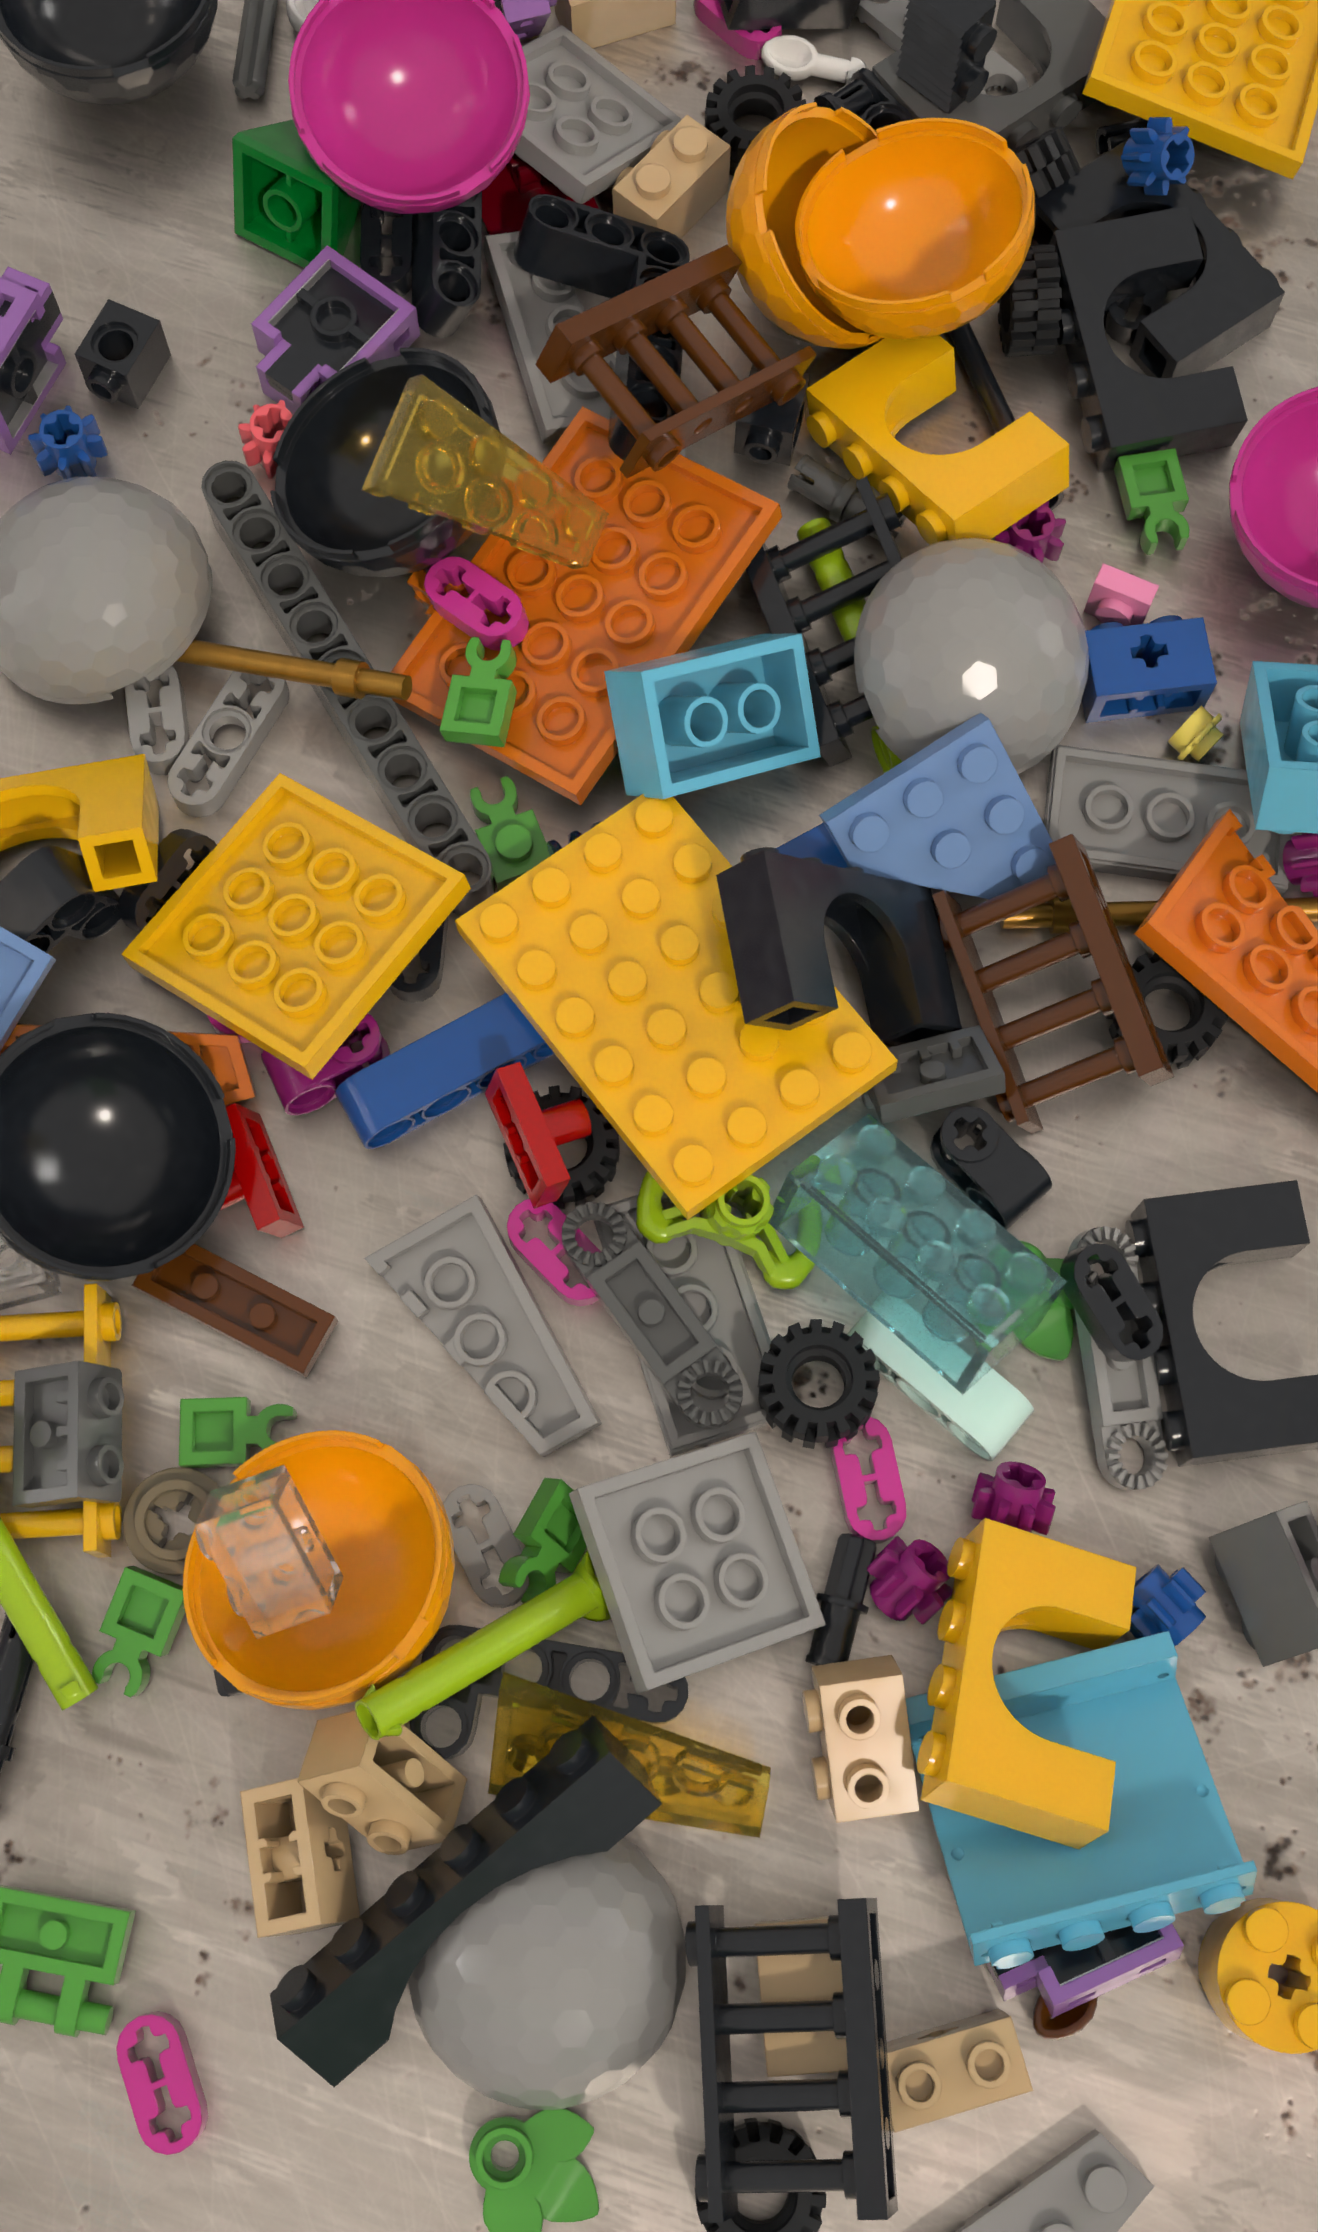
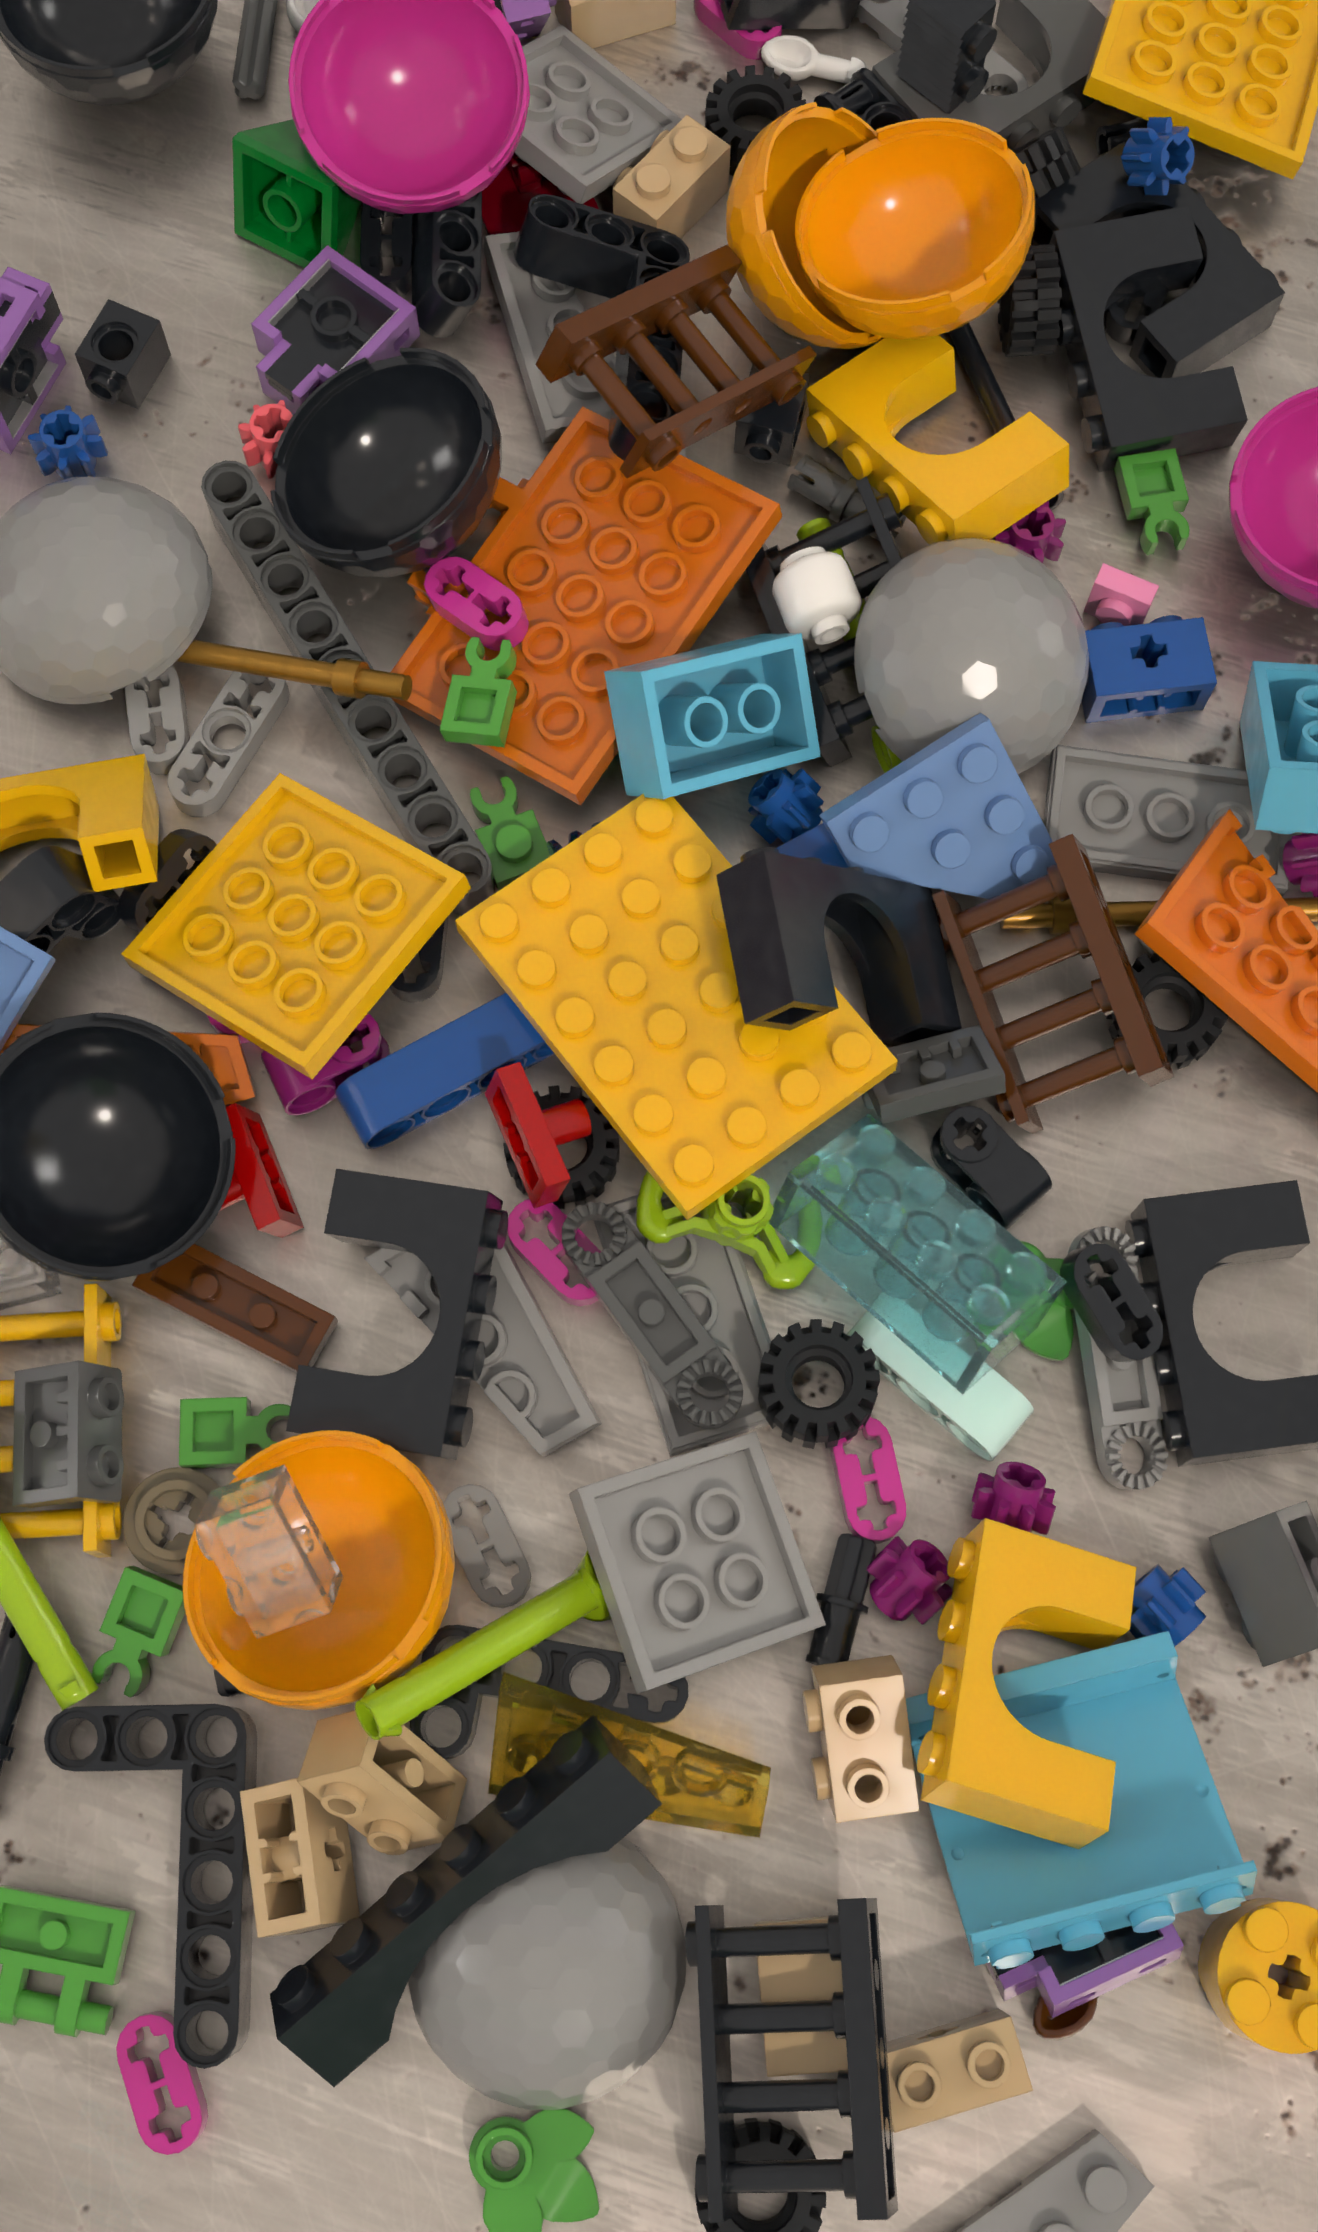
(199, 1846): none -> black beam
(455, 1237): none -> black arch
(464, 469): clear yellow wing -> none
(550, 1540): bright green plate -> none
(784, 805): none -> blue gear
(816, 595): none -> white head
(1196, 735): light yellow plate -> none

